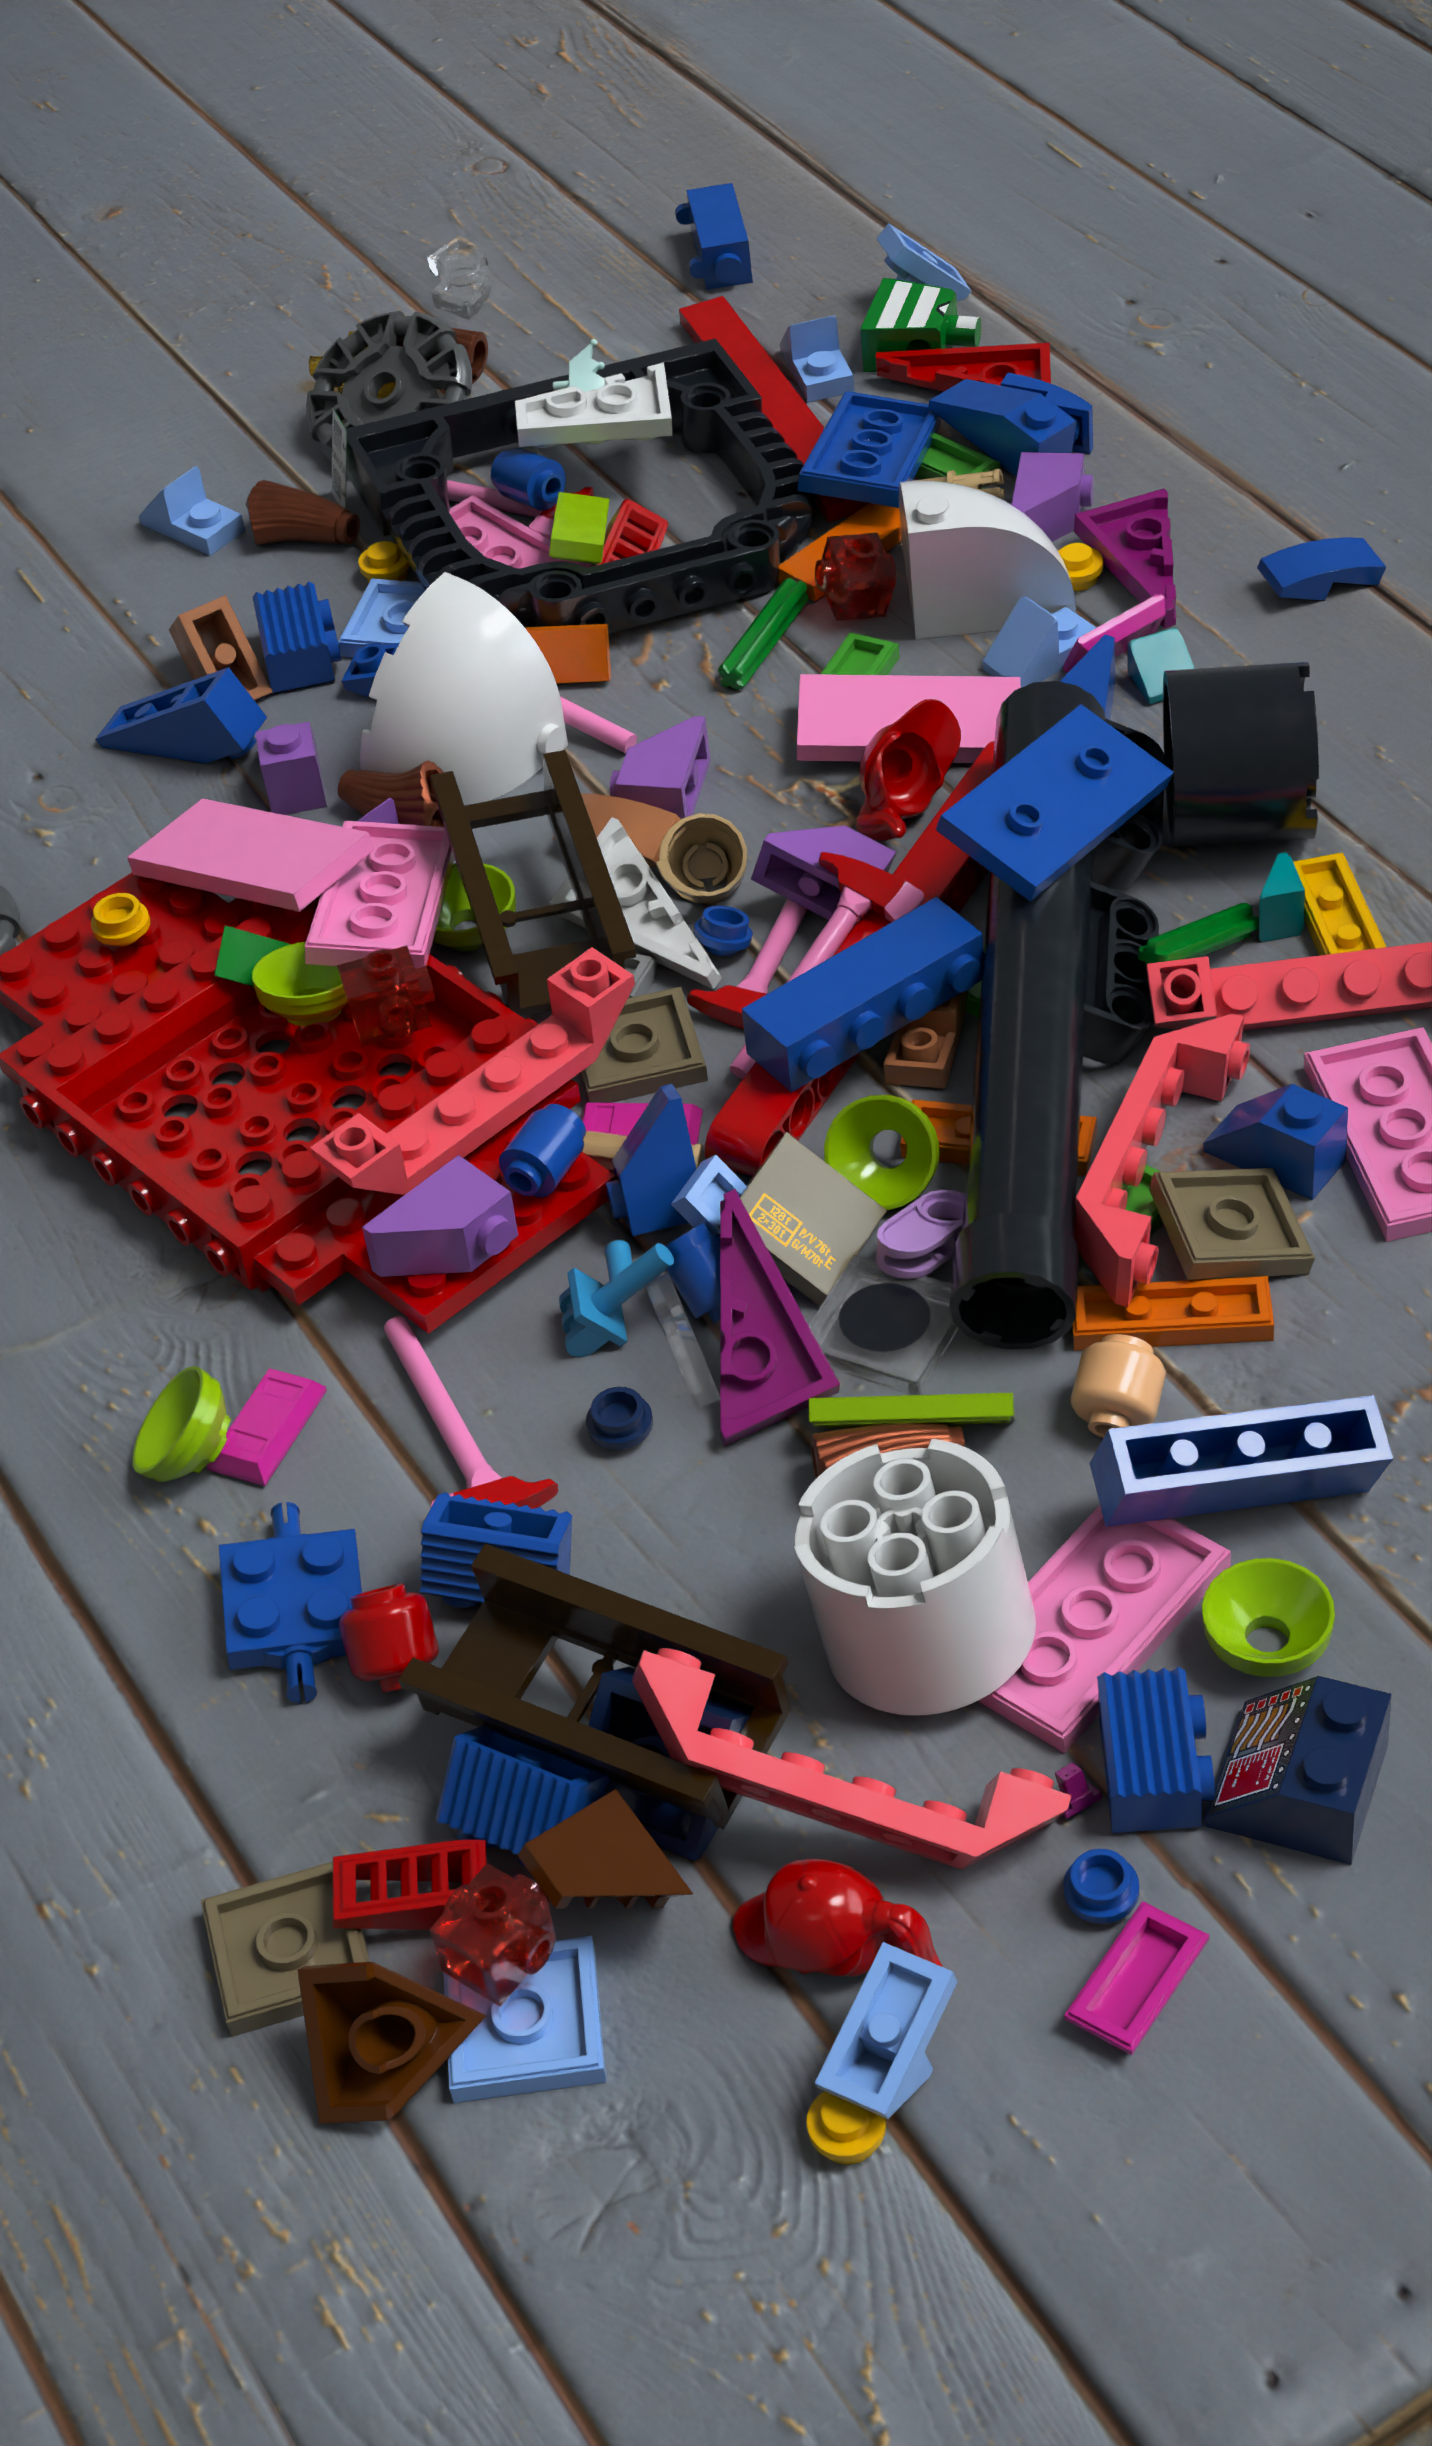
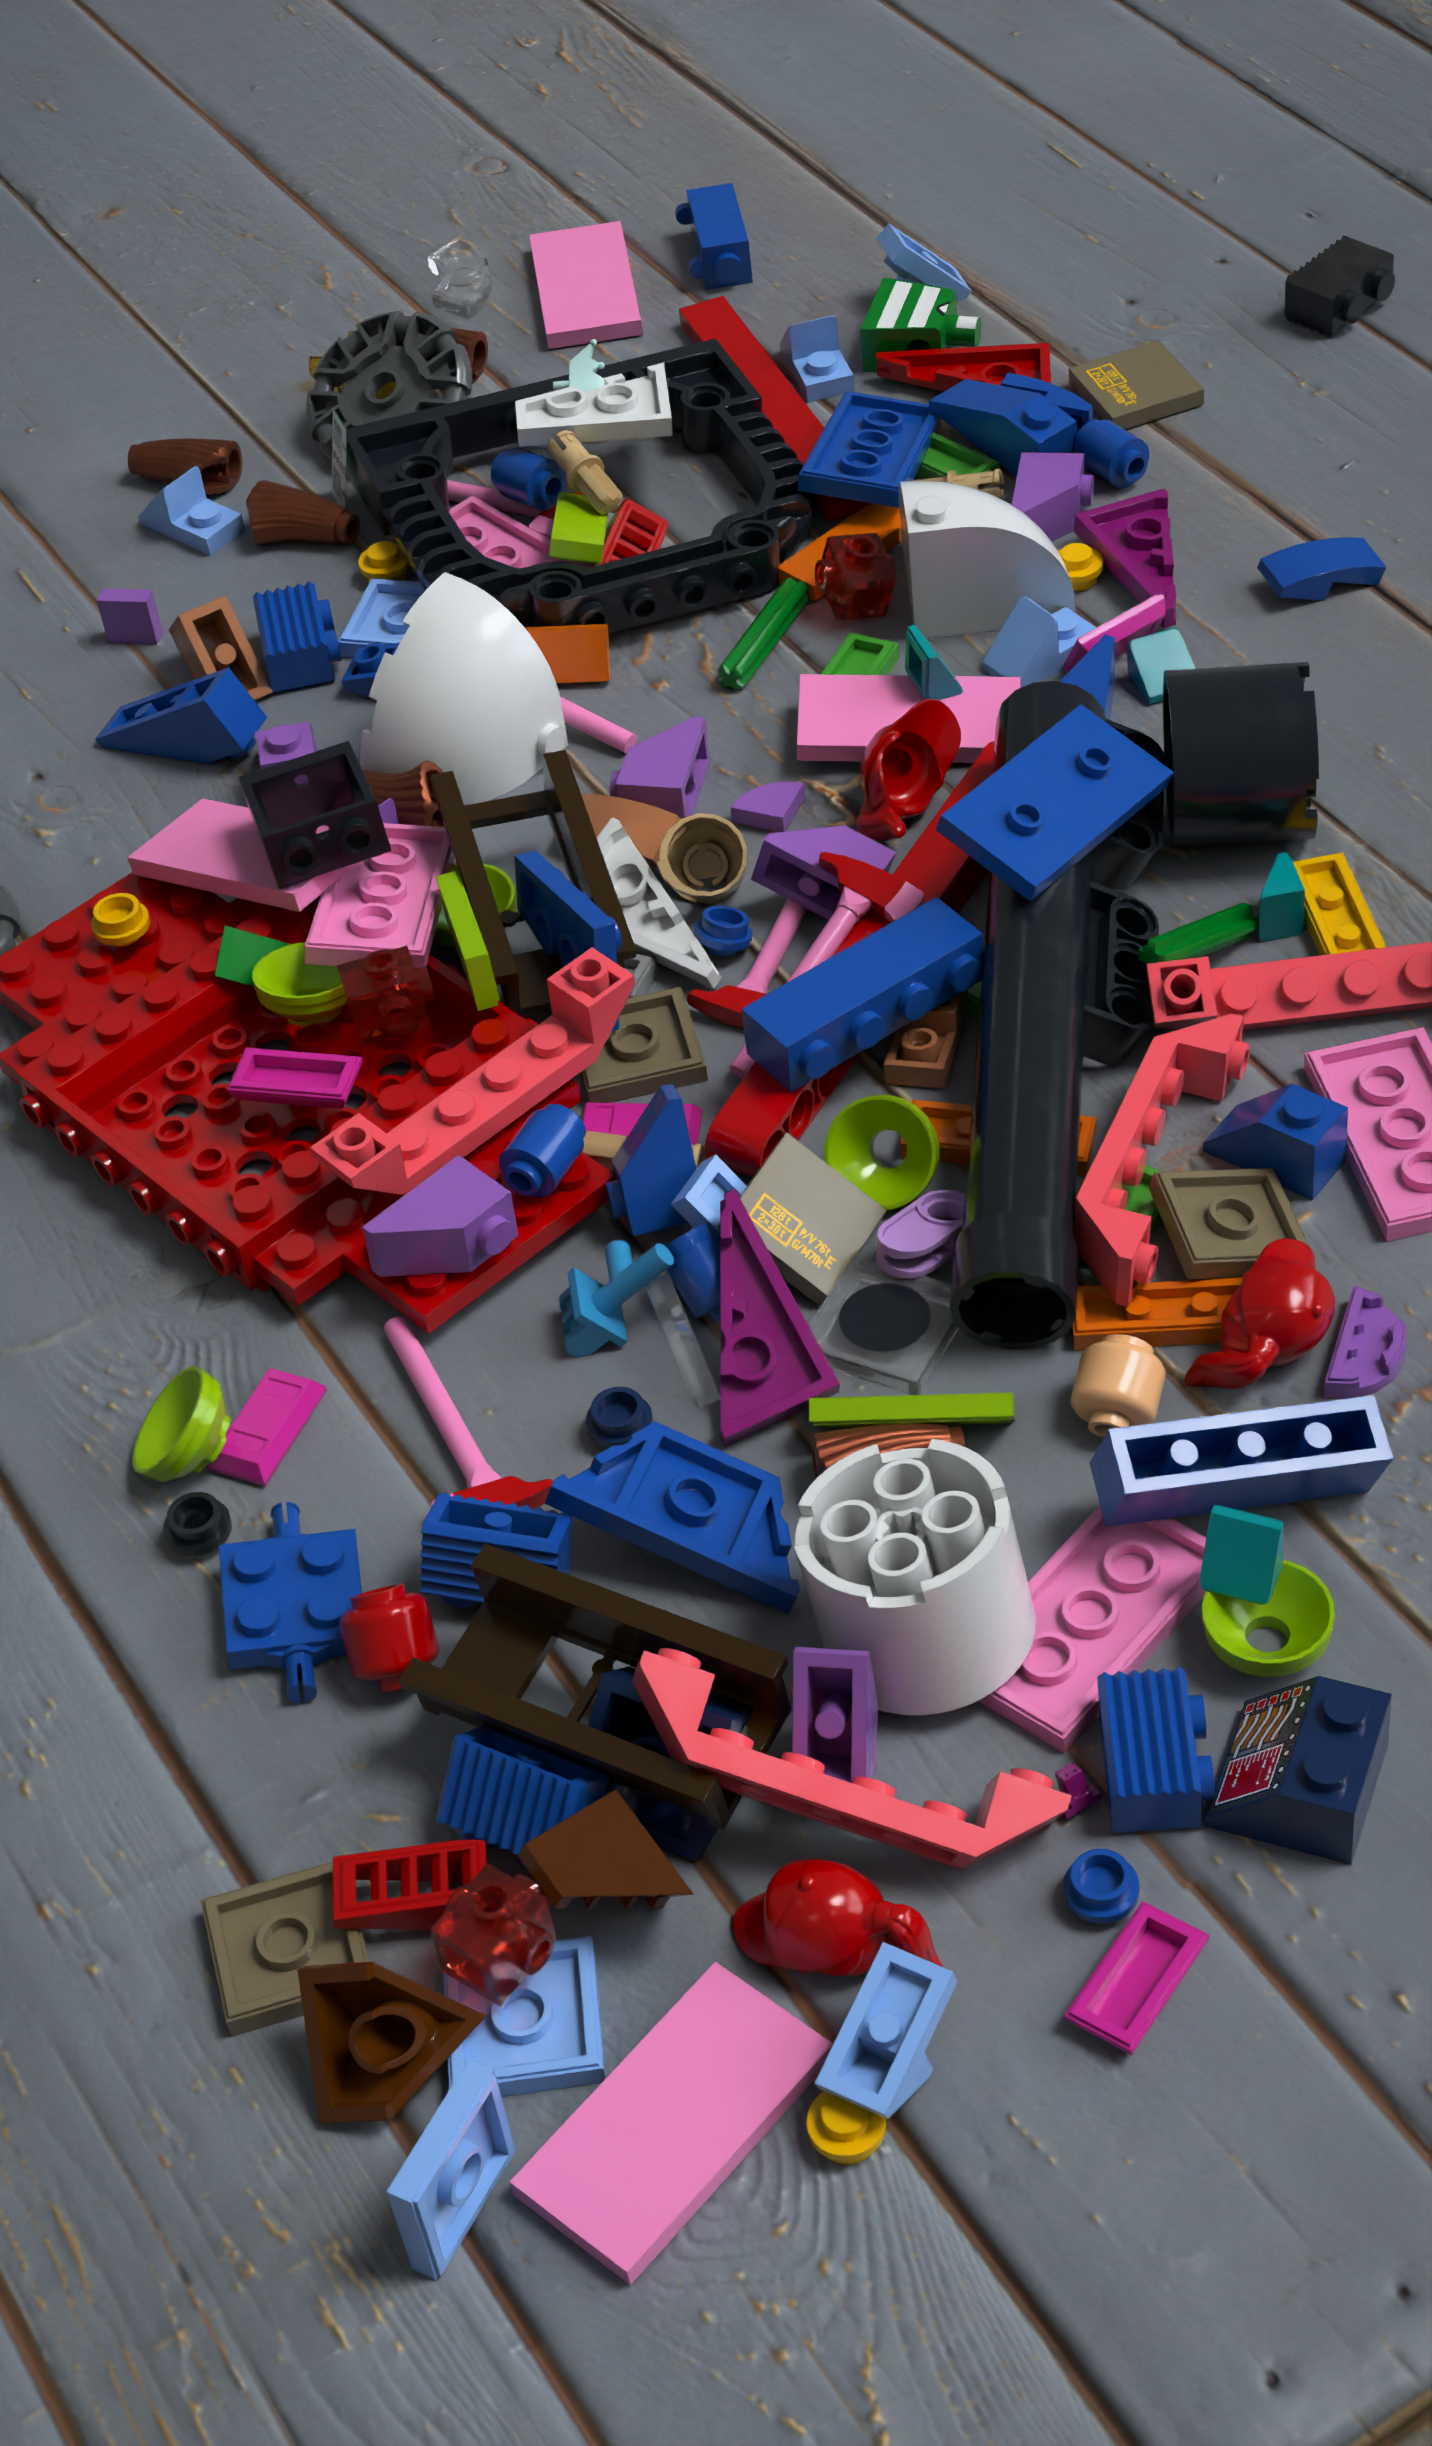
(130, 616): none -> medium lavender tile
(170, 458): none -> copper piece
(197, 1524): none -> black plate
(291, 812): none -> black window
(294, 1078): none -> dark pink tile
(452, 2170): none -> light blue tile
(468, 940): none -> lime tile
(561, 914): none -> blue wing
(585, 285): none -> bright pink tile
(585, 473): none -> tan axle
(671, 2122): none -> bright pink tile
(690, 1509): none -> blue wing
(769, 806): none -> medium lavender tile
(835, 1710): none -> medium lavender slope
(928, 668): none -> teal slope
(1112, 452): none -> blue brick
(1136, 385): none -> dark tan tile
(1242, 1555): none -> teal slope
(1269, 1319): none -> red hair
(1339, 285): none -> black brick
(1367, 1348): none -> medium lavender tile

